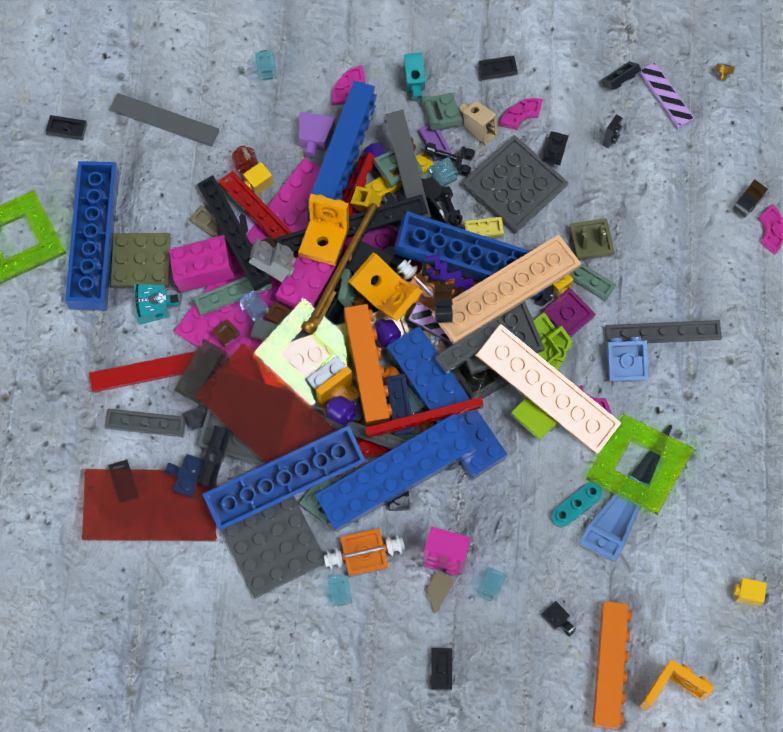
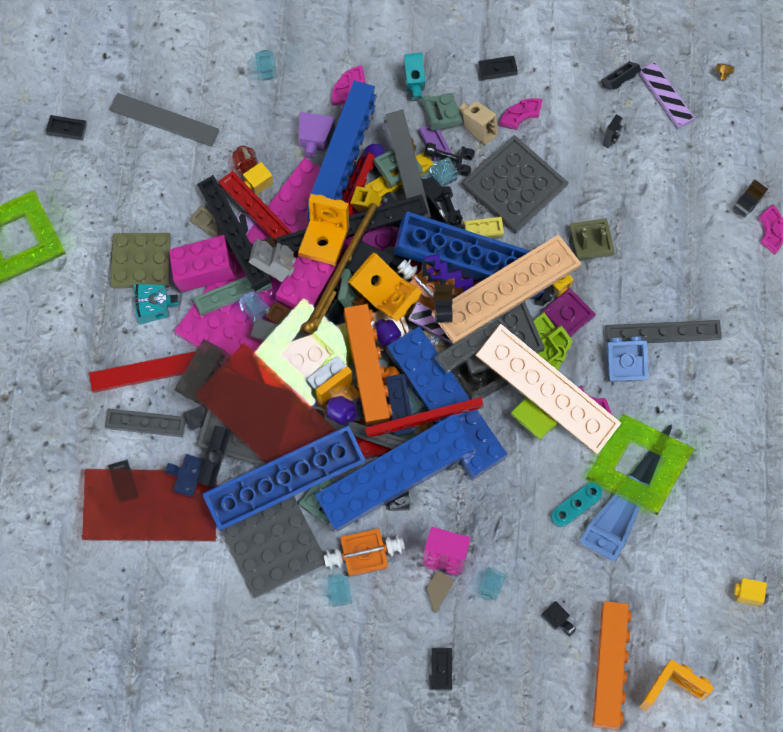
(92, 236): blue brick -> none
(226, 332): reddish brown plate -> none
(555, 148): black plate -> none
(593, 282): sand green tile -> none

